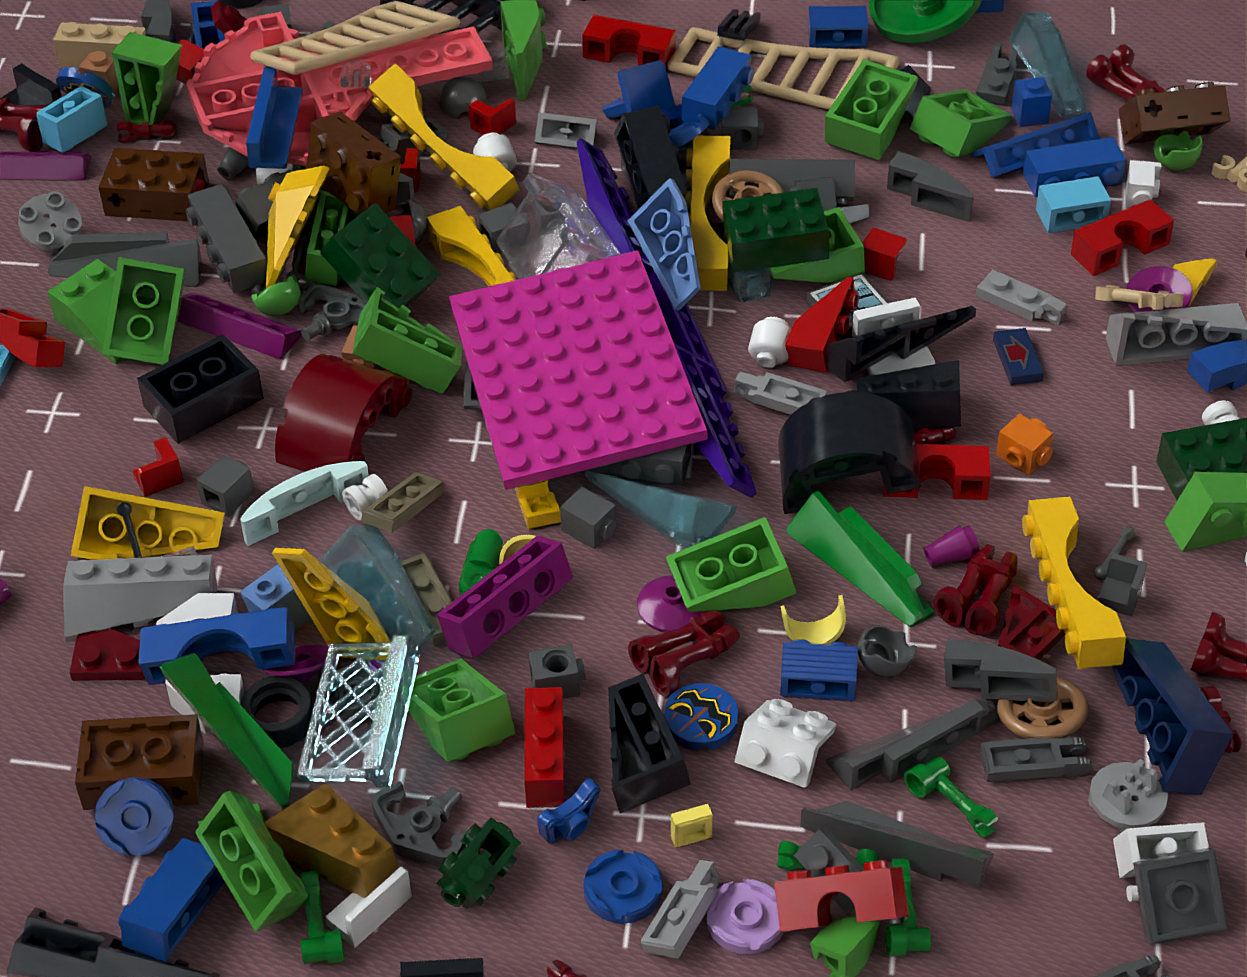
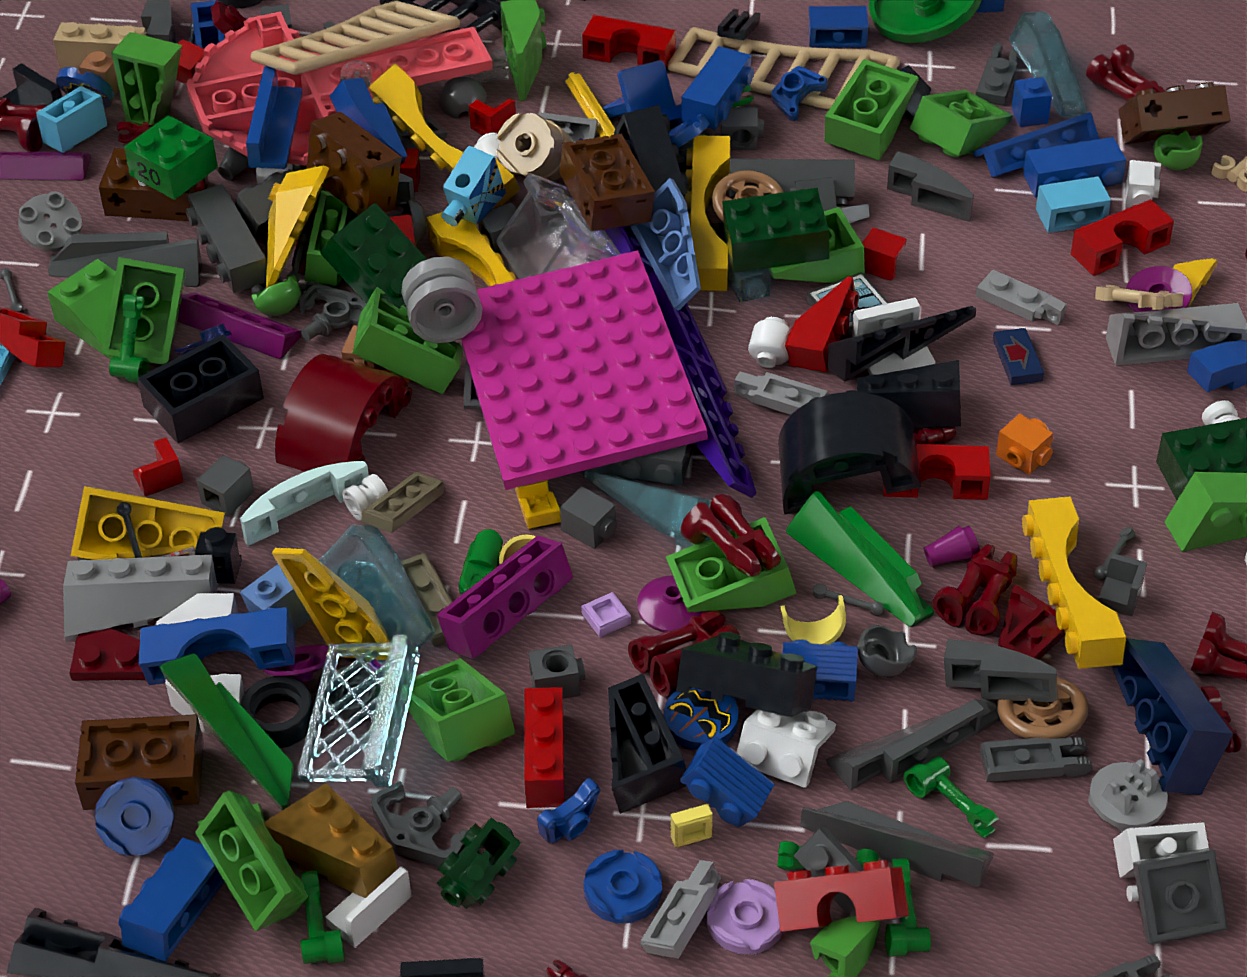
(6, 274): none -> dark grey hinge
(127, 364): none -> green brick
(171, 157): none -> green brick
(206, 336): none -> clear blue plate
(224, 550): none -> black brick
(355, 102): none -> blue slope
(441, 299): none -> light grey wheel
(472, 187): none -> medium azure torso
(531, 146): none -> tan piece
(589, 104): none -> yellow axle
(606, 182): none -> reddish brown piece
(606, 614): none -> lavender tile
(725, 514): none -> dark red piece
(727, 782): none -> blue brick
(749, 672): none -> black wedge
(794, 88): none -> blue piece
(820, 591): none -> dark grey hinge

